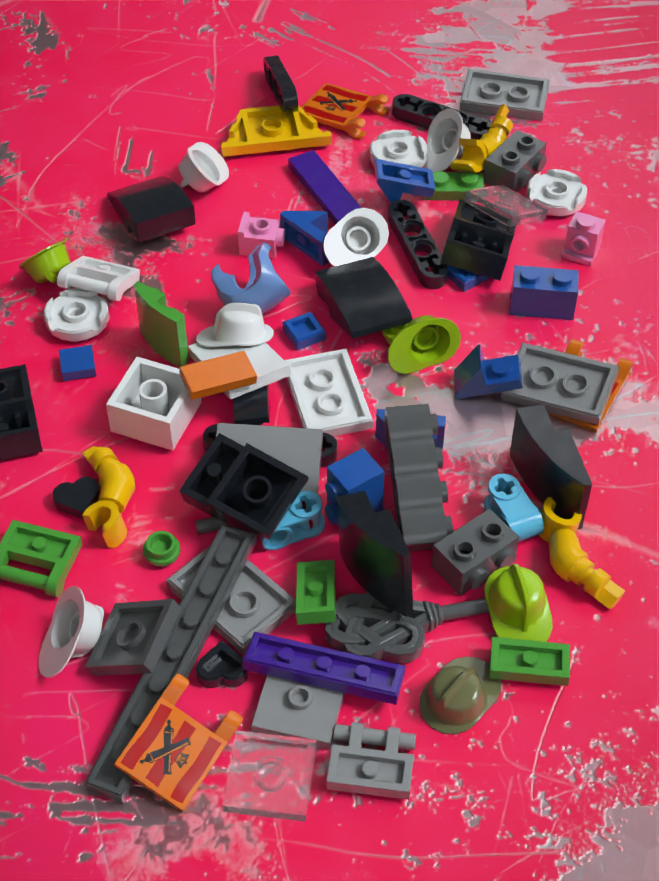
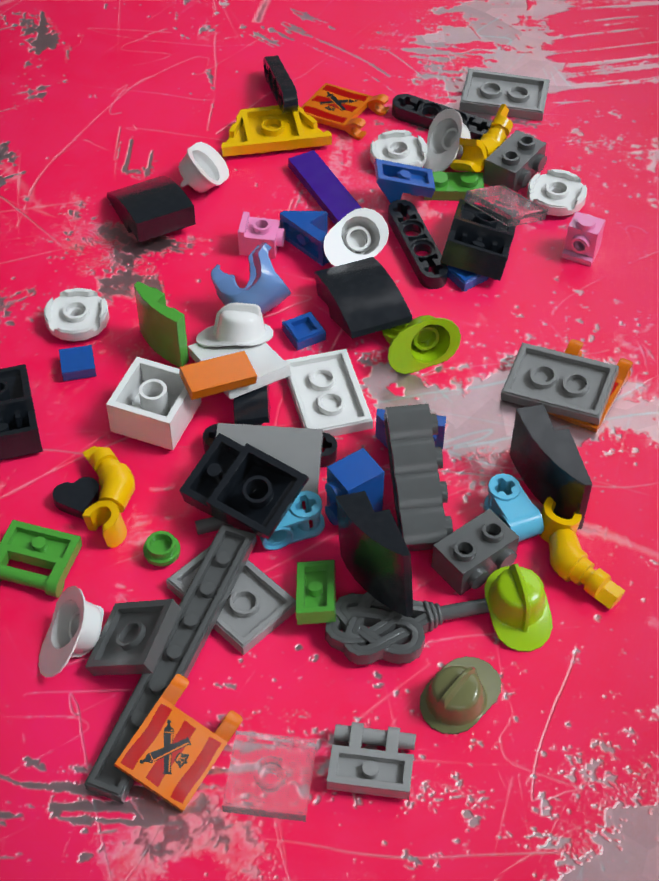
(47, 263): lime piece -> none
(98, 277): white plate -> none
(221, 667): black tile -> none
(297, 711): light grey plate -> none
(324, 667): dark purple tile -> none
(481, 376): blue slope -> none
(529, 661): bright green plate -> none
(544, 292): blue brick -> none

